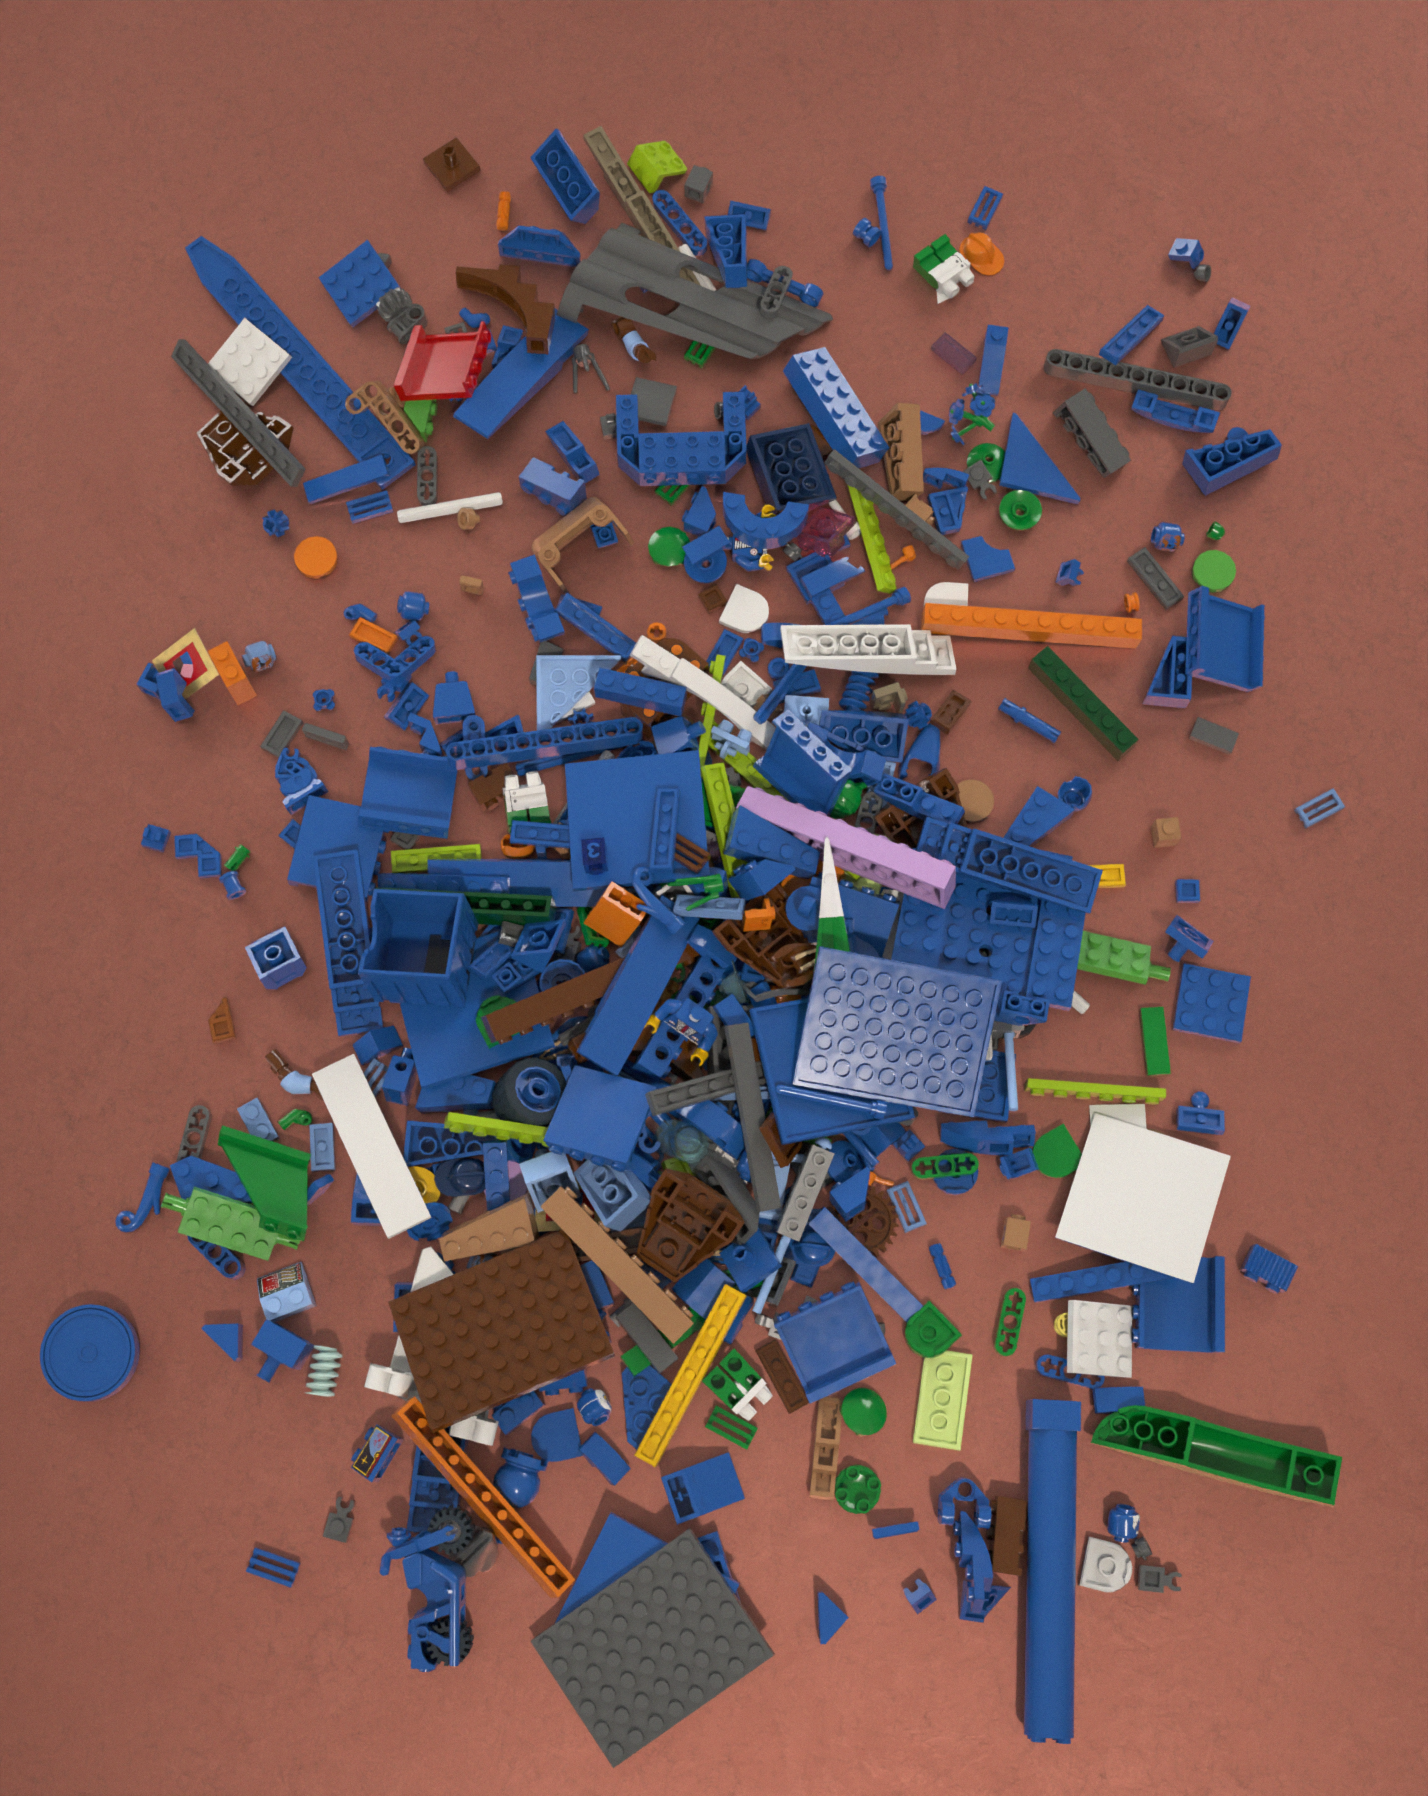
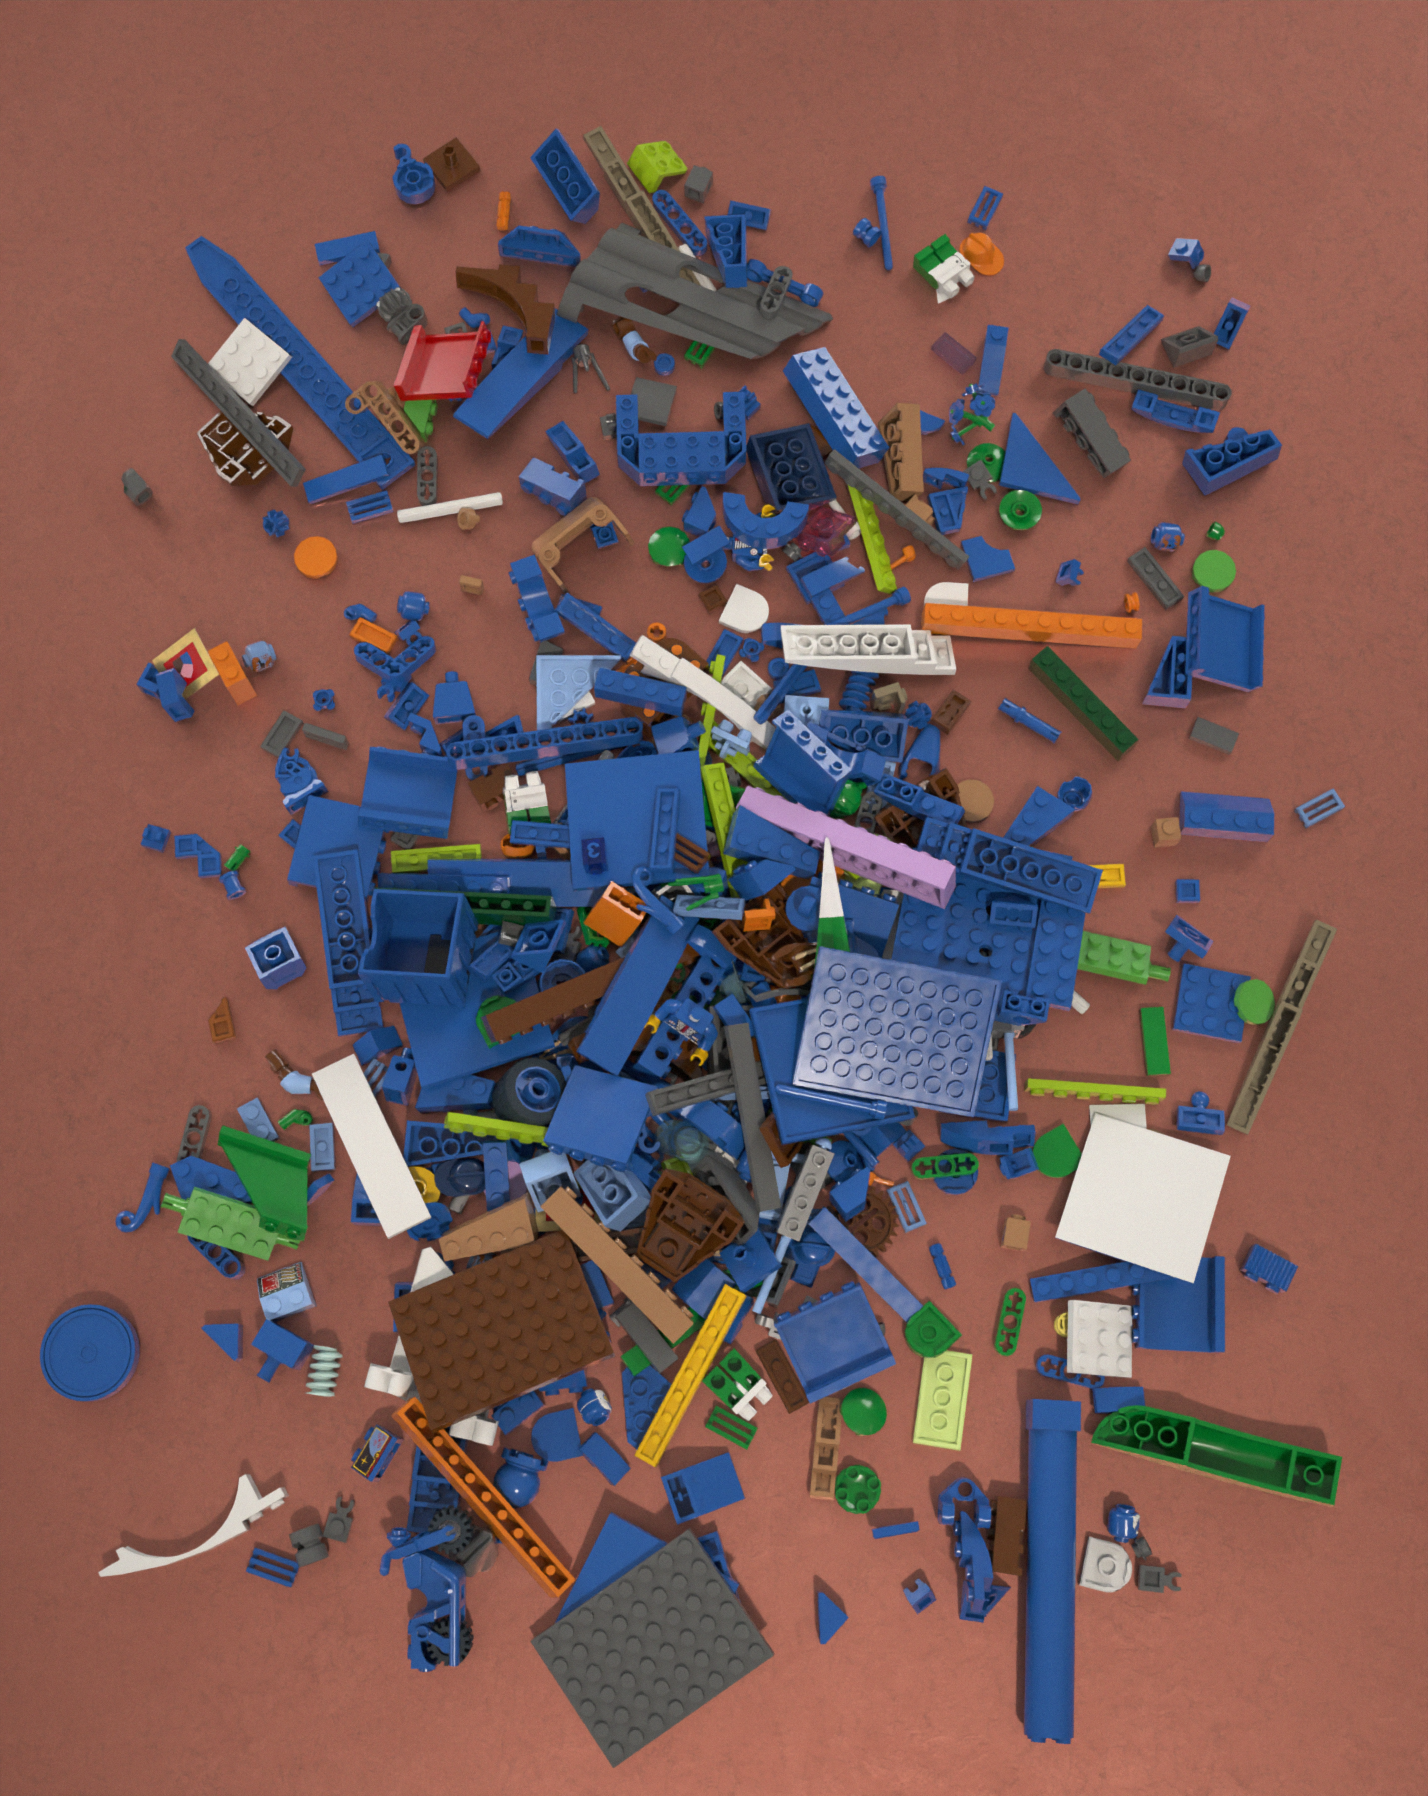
(136, 487): none -> dark grey rock
(246, 1507): none -> white slope
(308, 1545): none -> dark grey wheel
(337, 249): none -> blue tile
(410, 171): none -> blue piece
(664, 364): none -> blue tile
(1226, 816): none -> blue slope
(1254, 1001): none -> bright green tile
(1280, 1027): none -> dark tan slope

